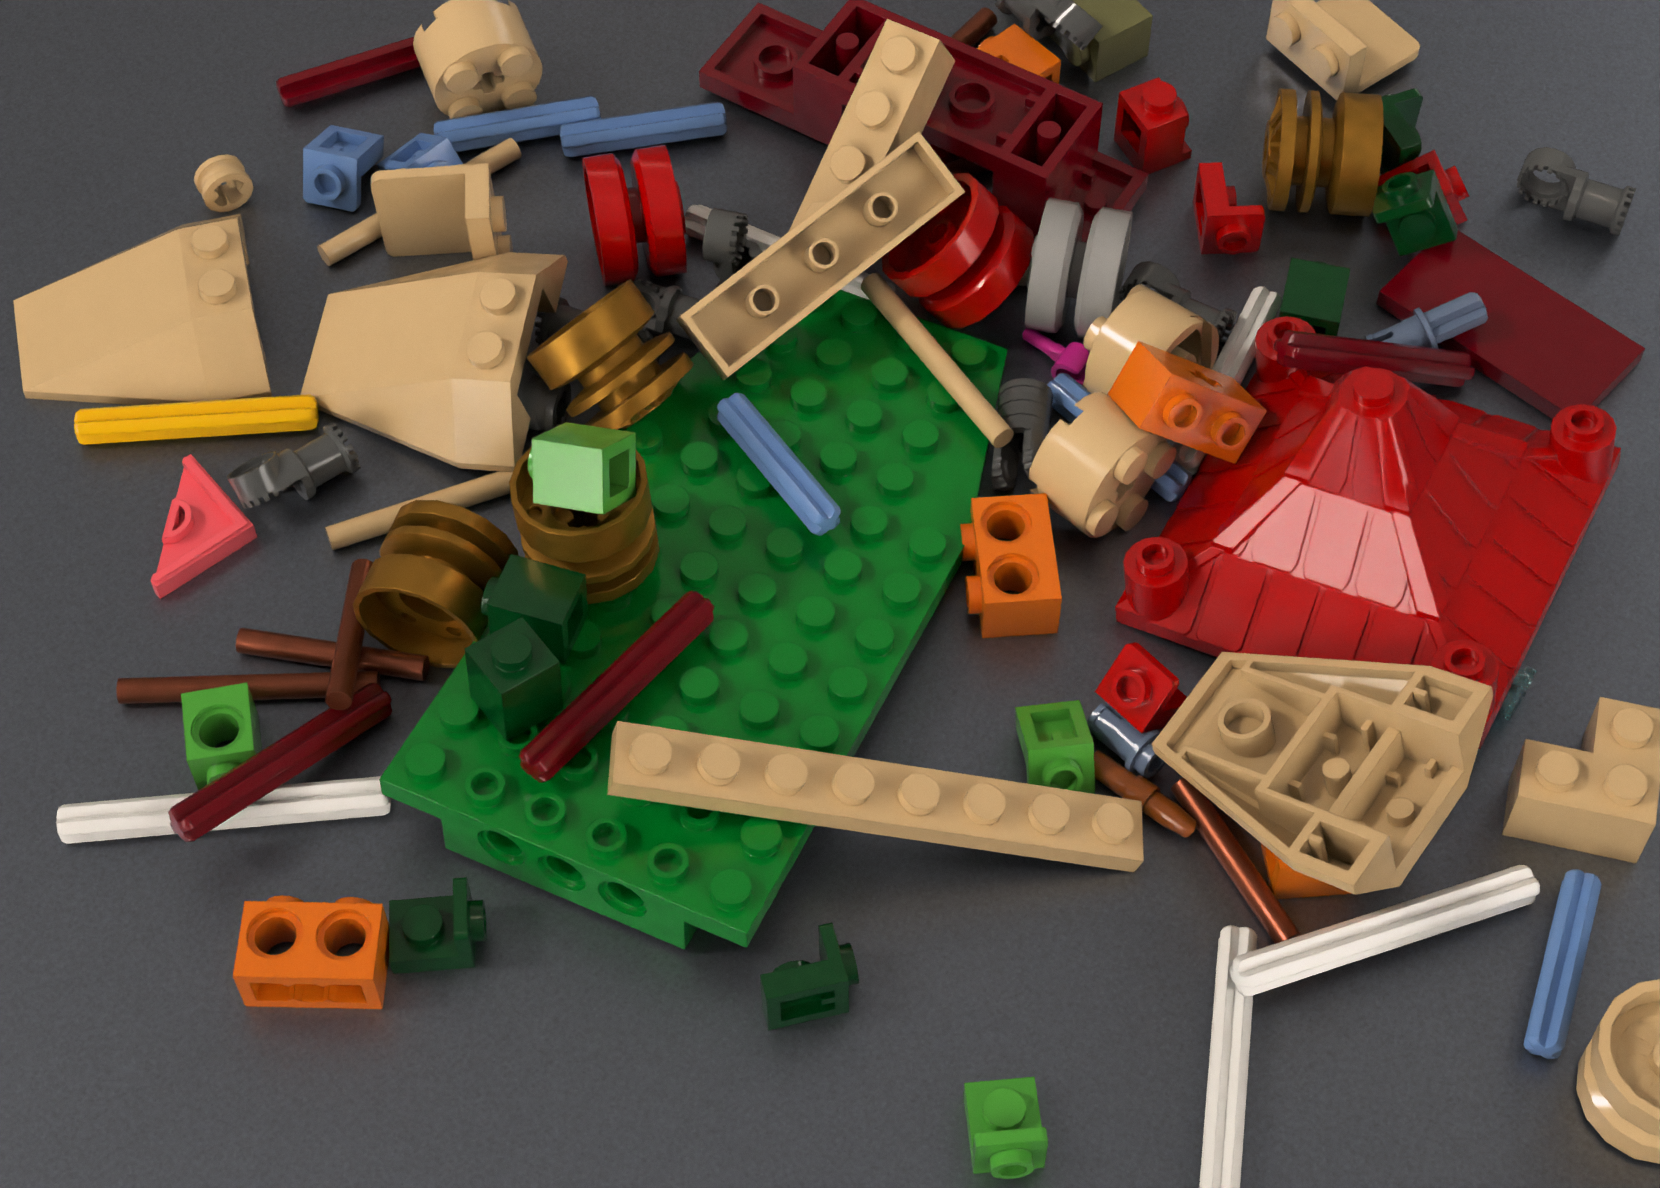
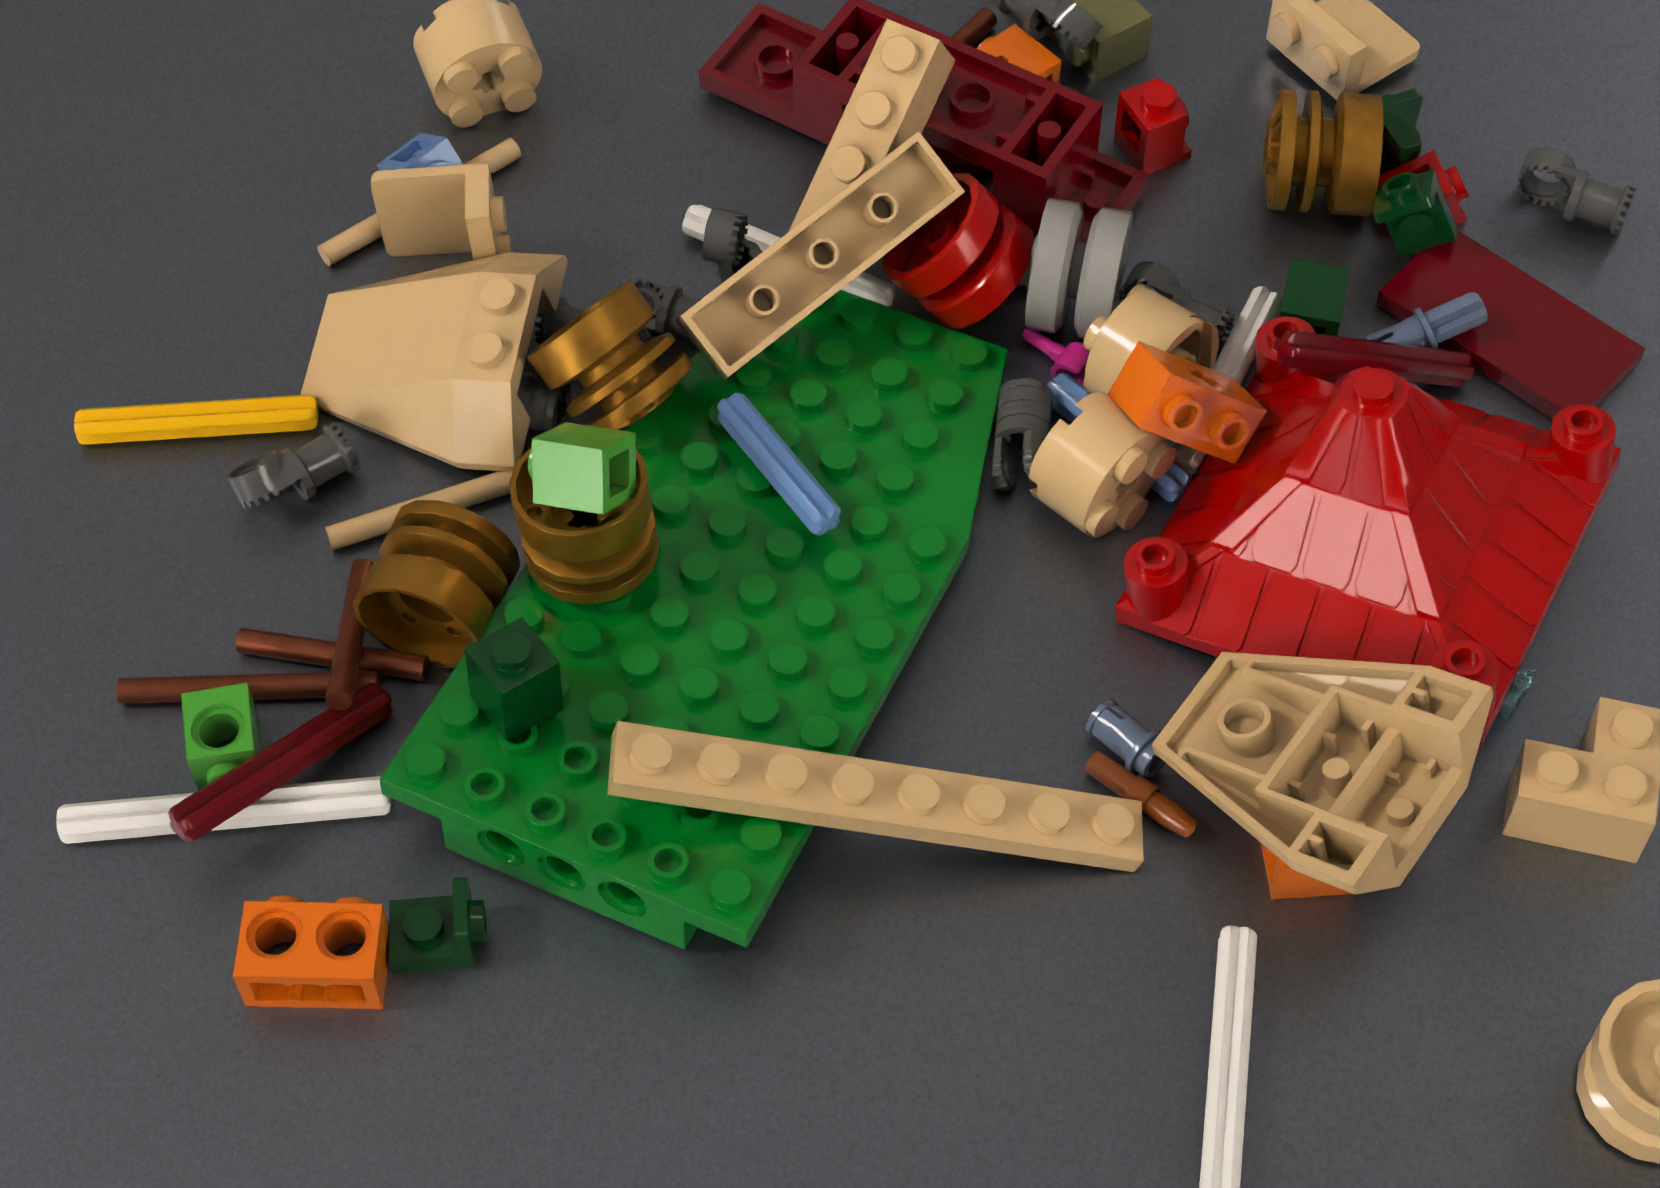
(148, 324): tan wedge -> none
(199, 529): coral tile -> none
(220, 170): tan bush -> none
(335, 166): medium blue bracket -> none
(347, 73): dark red axle -> none
(517, 123): medium blue axle -> none
(545, 596): dark green brick -> none
(616, 686): dark red axle -> none
(639, 214): red wheel -> none
(643, 129): medium blue axle -> none
(808, 990): dark green bracket -> none
(937, 360): tan bar -> none
(1005, 1127): bright green bracket -> none
(1016, 565): orange brick -> none
(1057, 745): bright green bracket -> none
(1141, 689): red bracket -> none
(1219, 220): red bracket -> none
(1236, 862): copper bar -> none
(1383, 930): white axle -> none
(1562, 964): medium blue axle -> none

